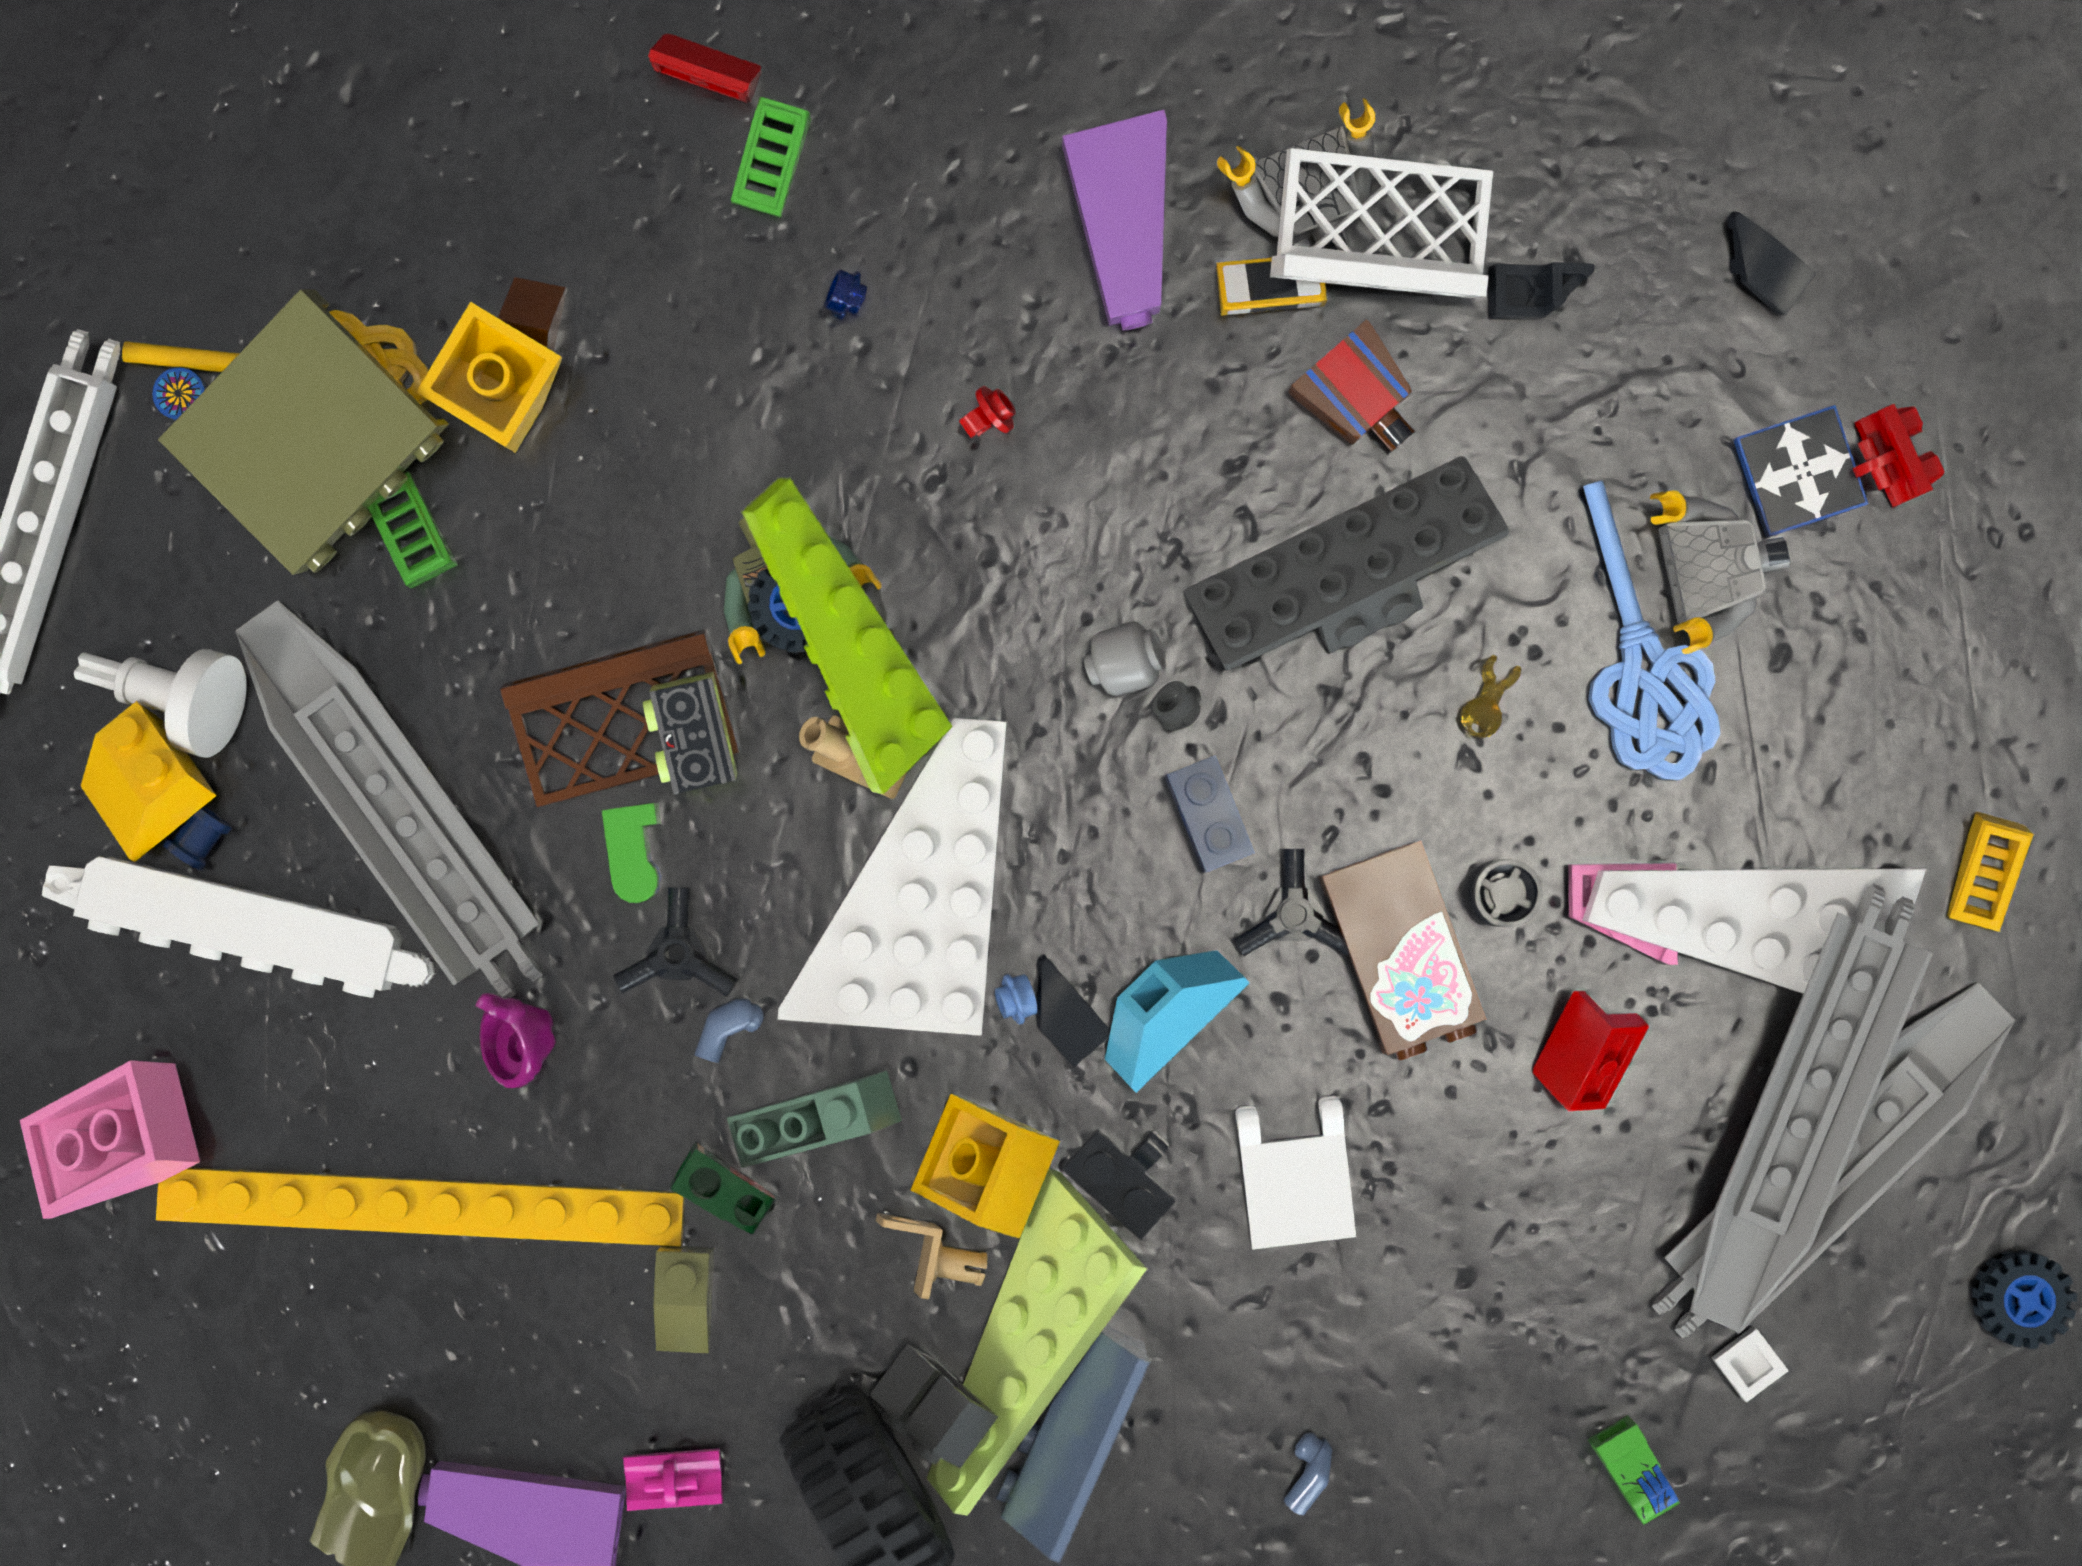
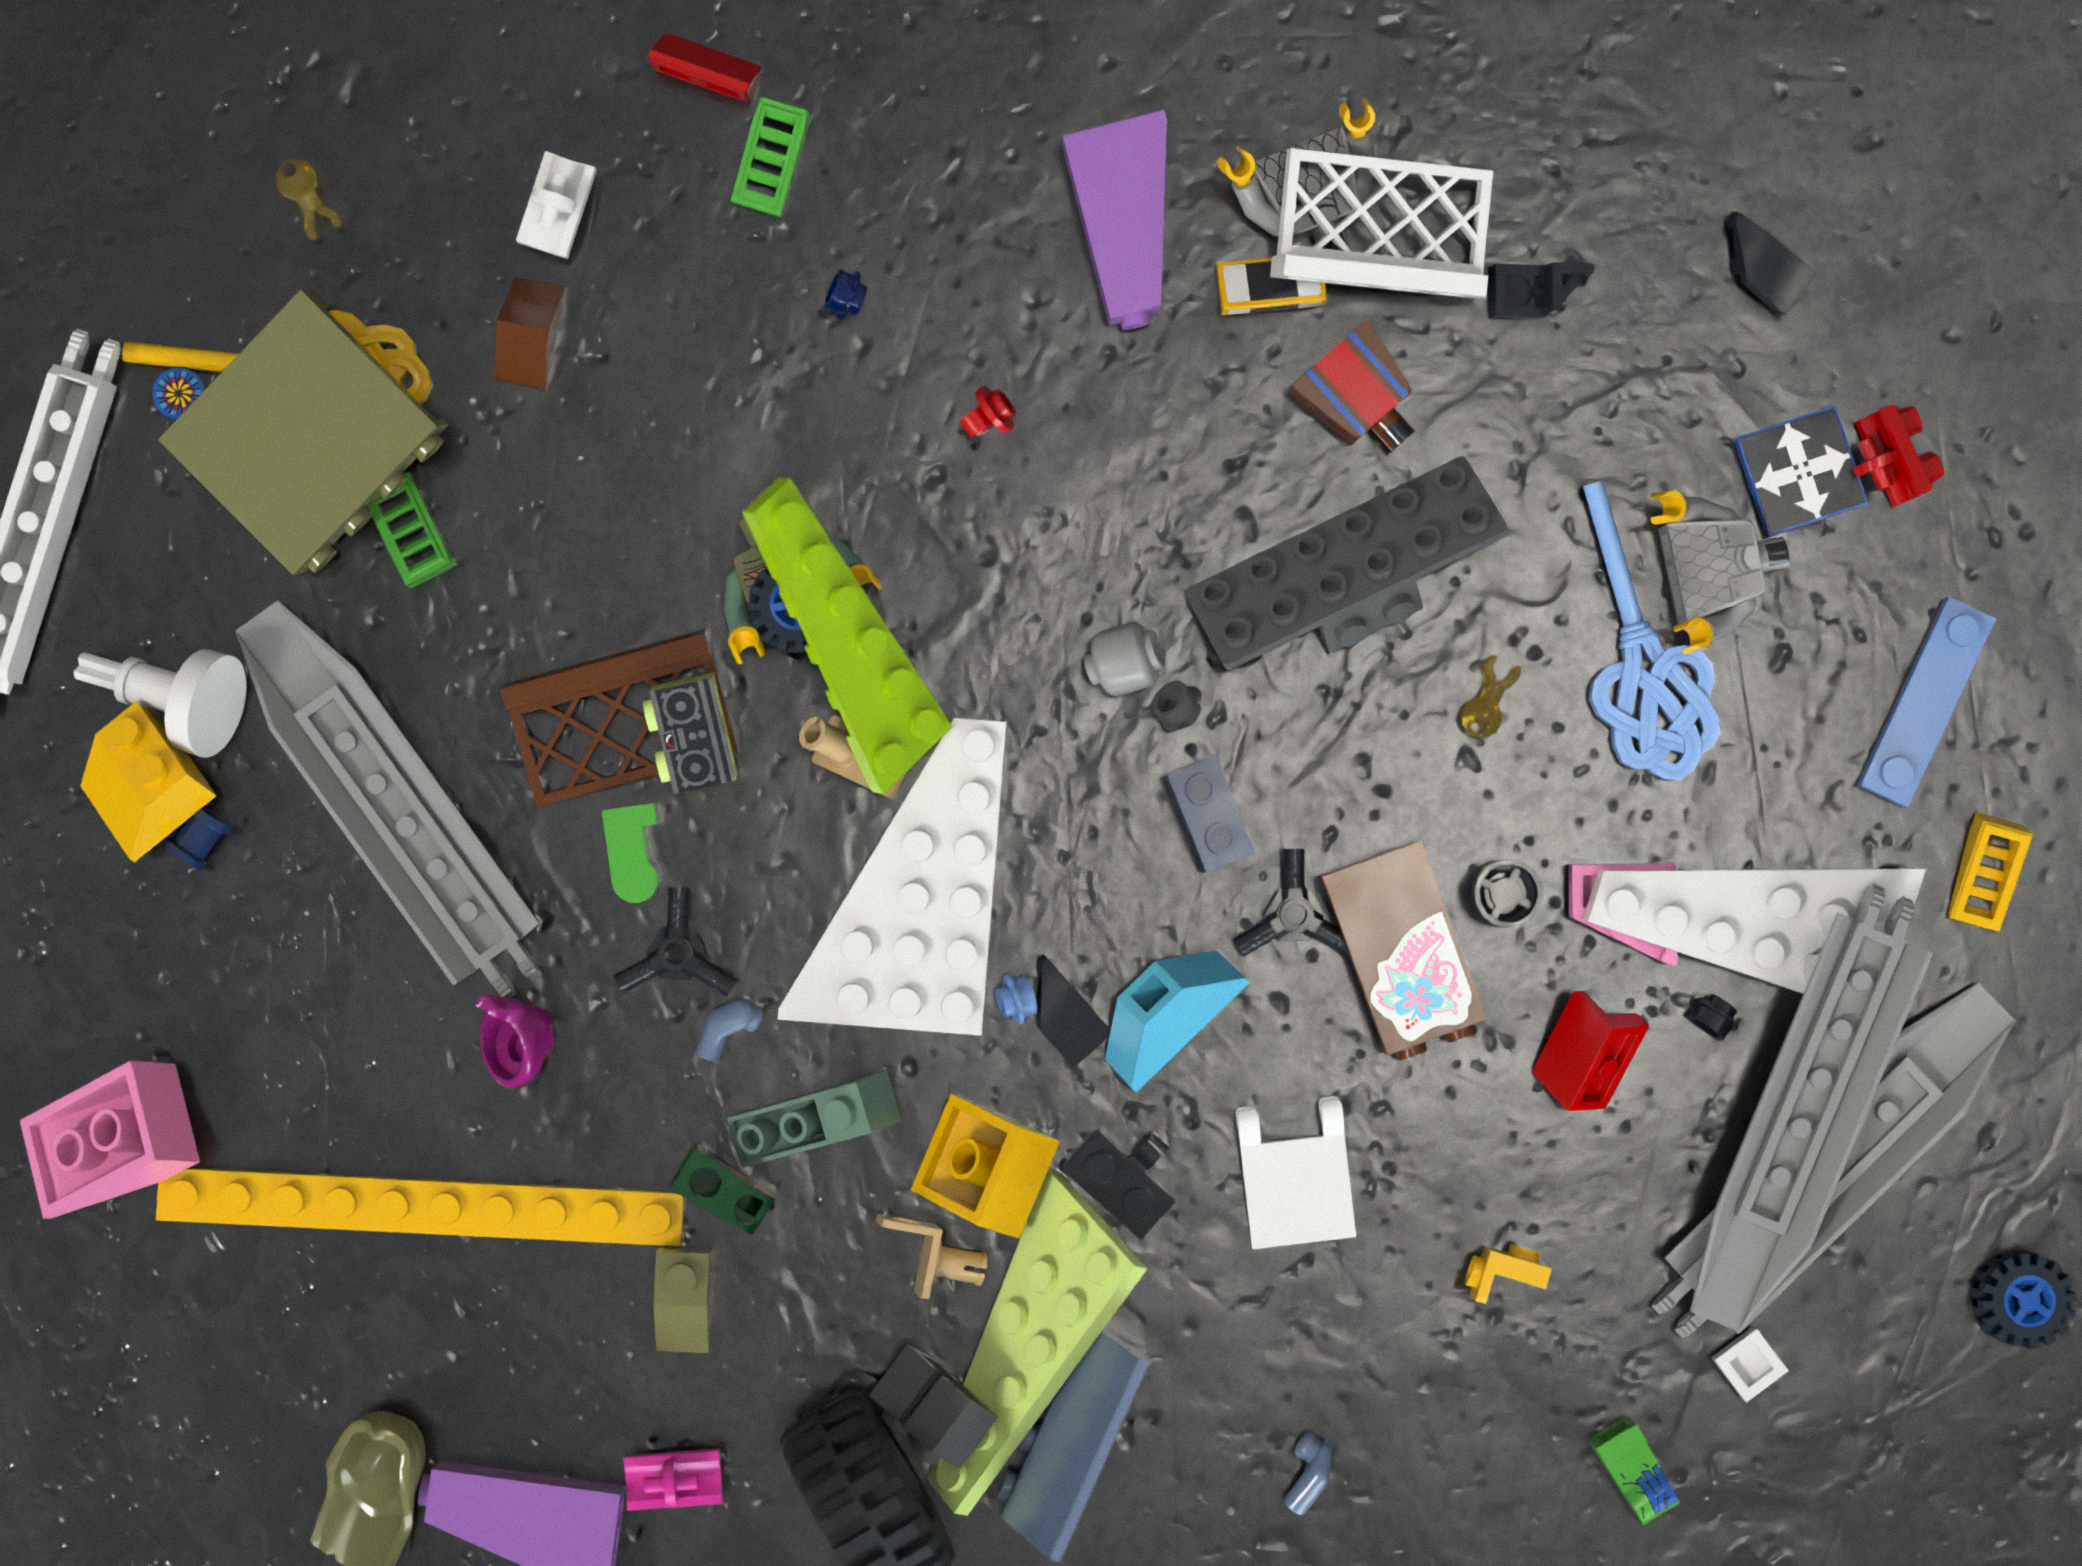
(239, 923): white hinge -> none
(301, 188): none -> clear yellow arm
(491, 377): yellow slope -> none
(556, 205): none -> white hips
(1517, 1263): none -> yellow bracket
(1714, 1016): none -> black plate
(1926, 702): none -> medium blue plate

